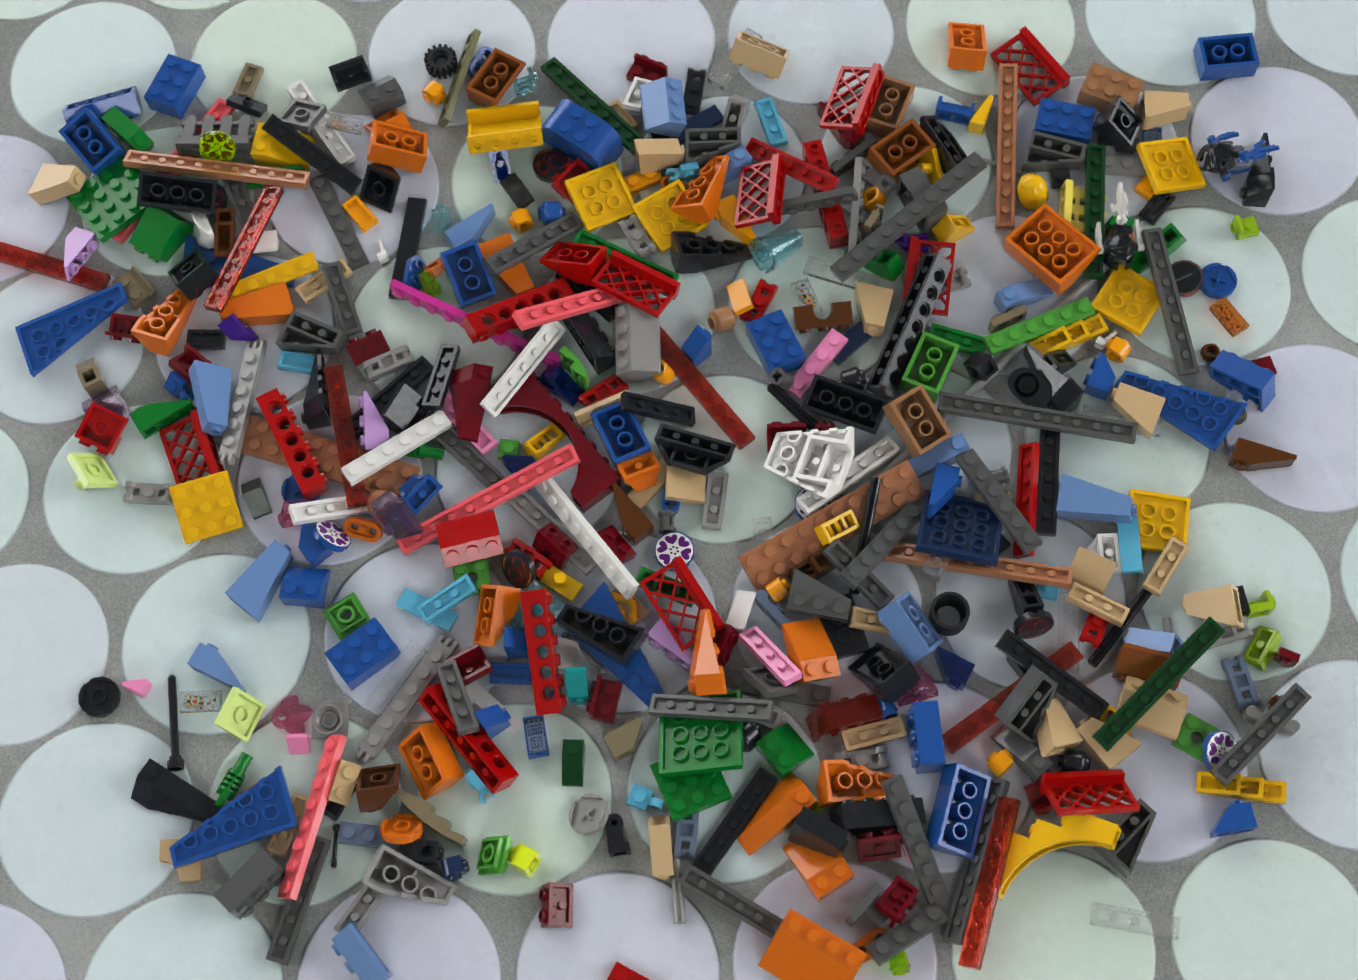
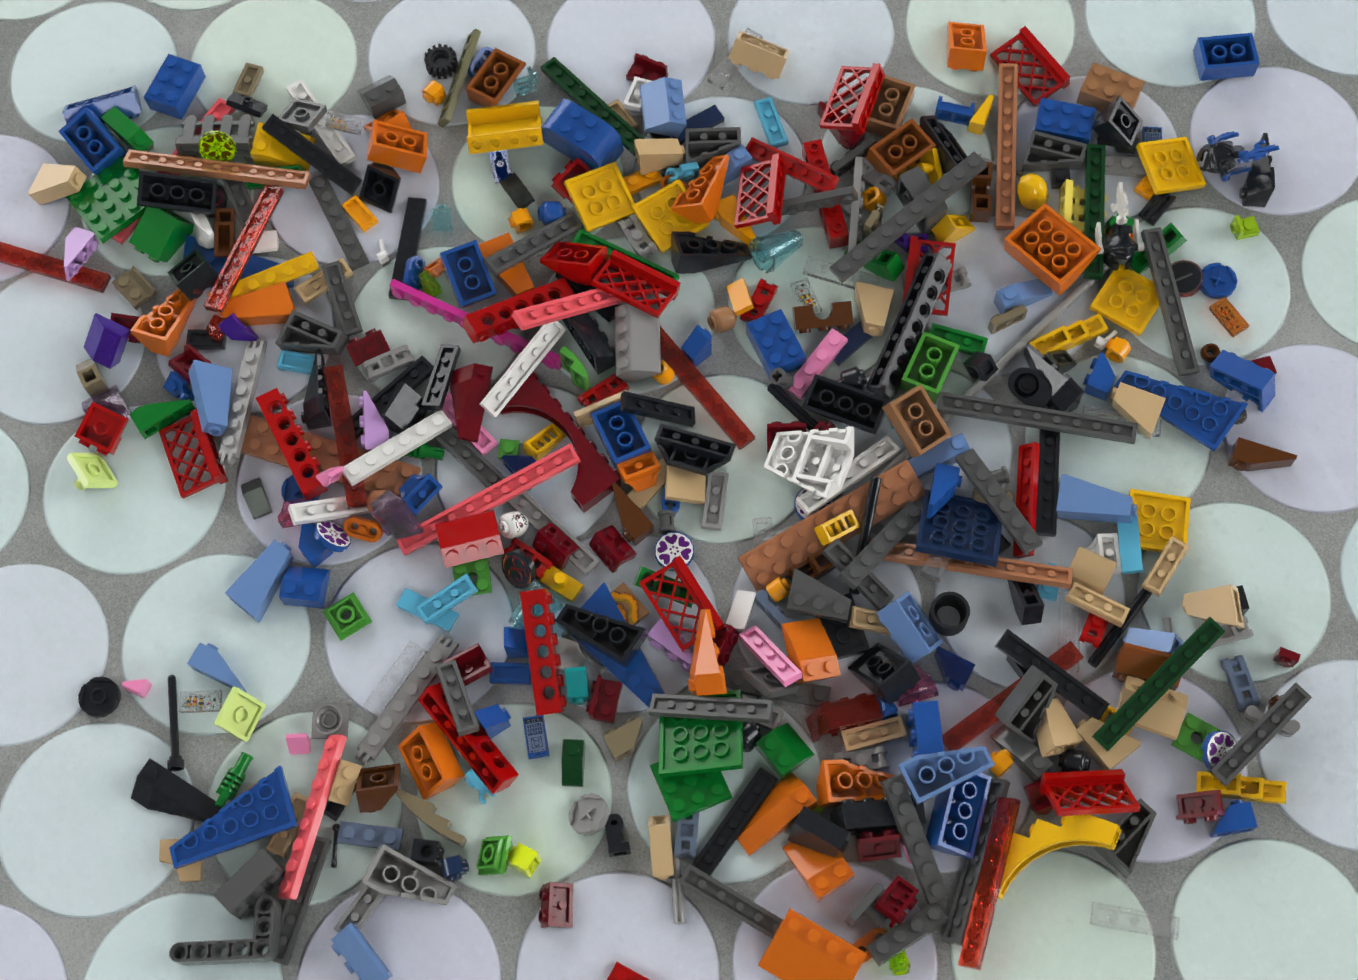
(57, 331): blue wing -> none
(106, 341): none -> dark purple slope
(148, 493): light grey plate -> none
(206, 507): yellow plate -> none
(213, 329): none -> clear red arm
(234, 947): none -> dark grey beam
(294, 714): clear pink plate -> none
(330, 475): none -> bright pink slope
(350, 73): black hinge -> none
(363, 653): blue brick -> none
(401, 829): orange tile -> none
(471, 227): medium blue slope -> none
(484, 699): white sticker -> none
(494, 612): orange slope -> none
(513, 524): none -> white head
(549, 163): black tile -> none
(561, 384): clear blue slope -> none
(588, 538): white plate -> none
(643, 798): medium azure plate -> none
(694, 91): black plate -> none
(736, 111): light grey slope -> none
(937, 772): none -> medium blue wedge
(980, 196): none -> reddish brown arch
(1033, 625): black tile -> none
(1038, 326): bright green plate -> none
(1163, 108): tan slope -> none
(1200, 805): none -> dark red bracket
(1262, 647): lime slope -> none
(1263, 607): lime bracket -> none

